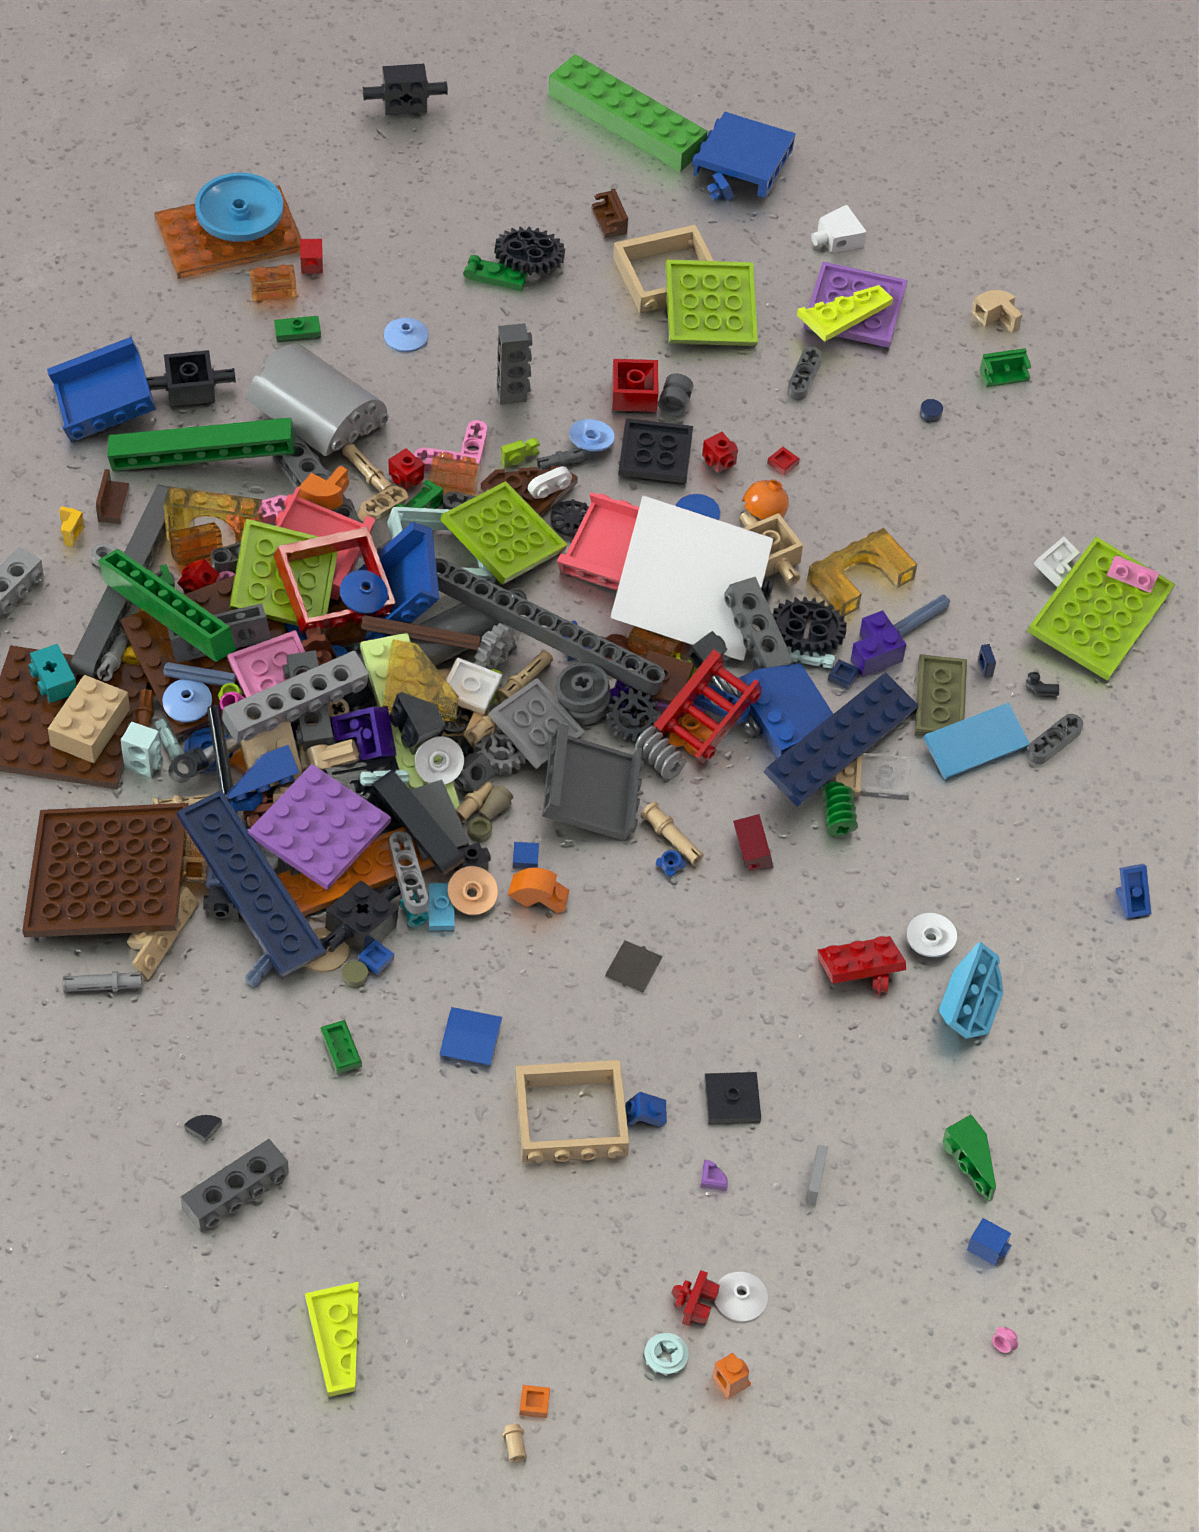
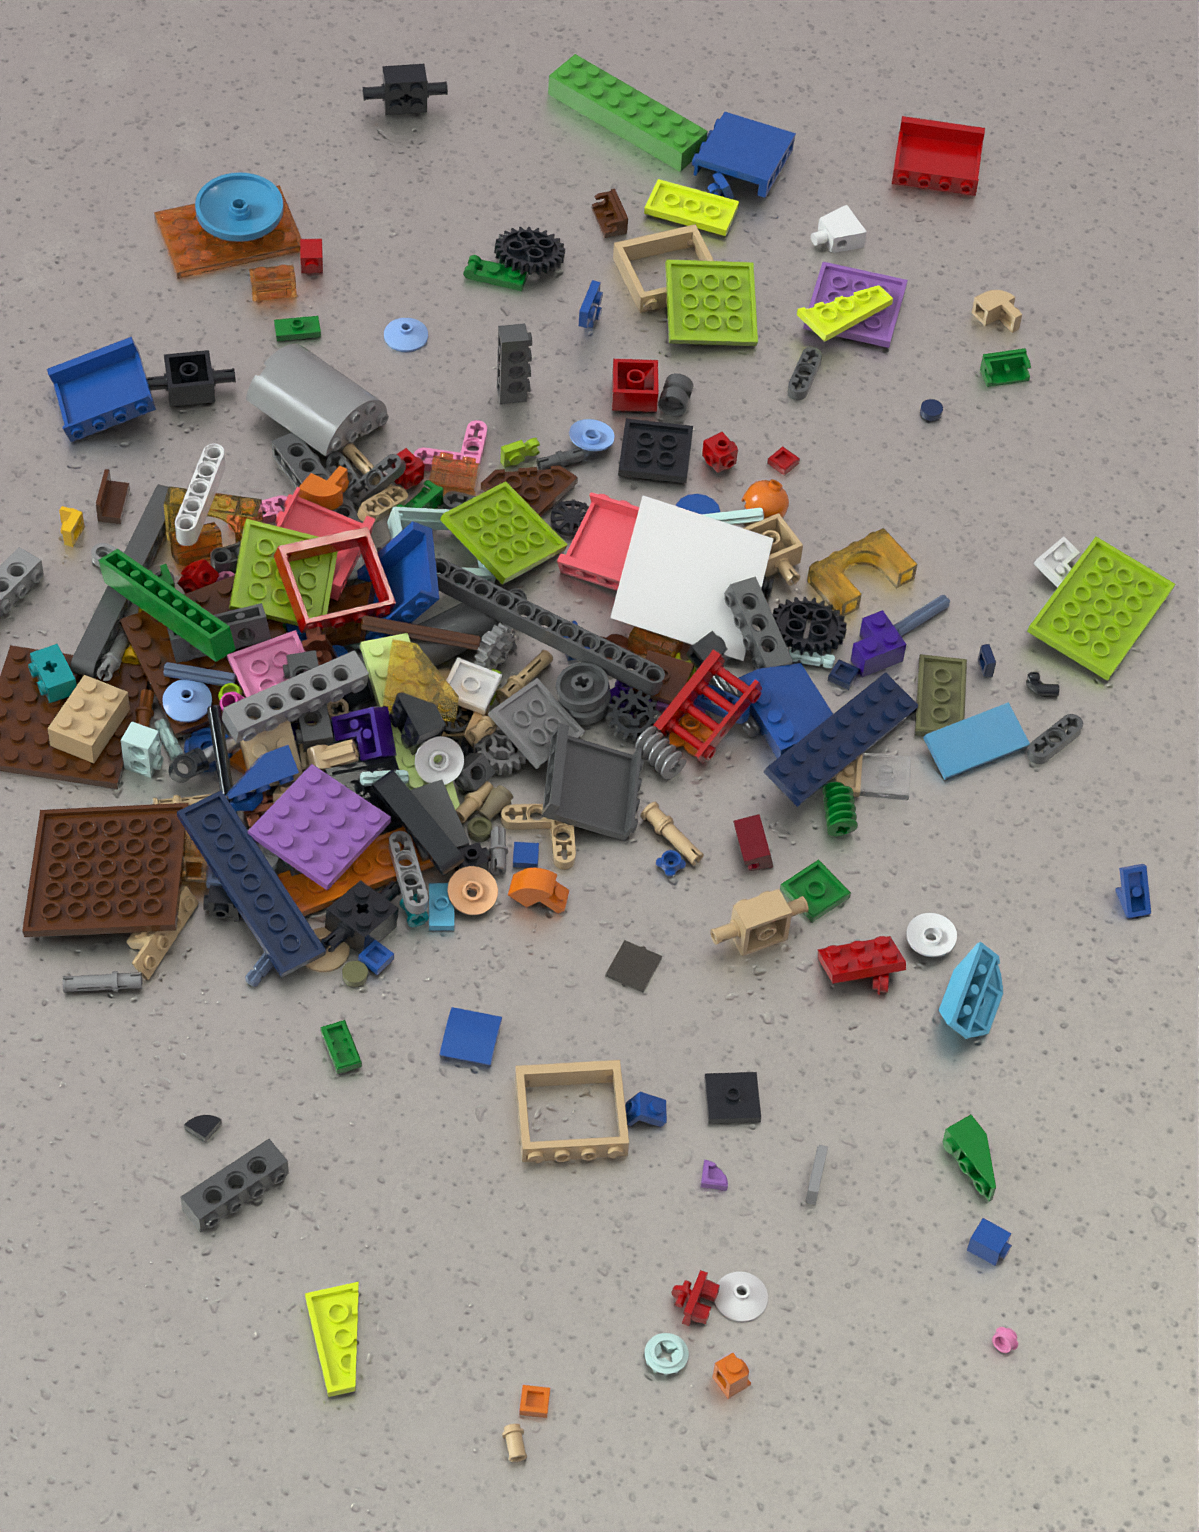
(200, 494): none -> white beam
(201, 444): green brick -> none
(358, 484): none -> dark grey beam
(363, 600): blue dish -> none
(498, 850): none -> light grey axle
(545, 823): none -> tan beam
(550, 482): white plate -> none
(590, 307): none -> blue plate
(691, 207): none -> neon yellow plate
(739, 516): none -> light aqua axle
(759, 921): none -> tan brick
(819, 889): none -> green tile
(938, 156): none -> red panel
(1132, 573): bright pink hinge -> none

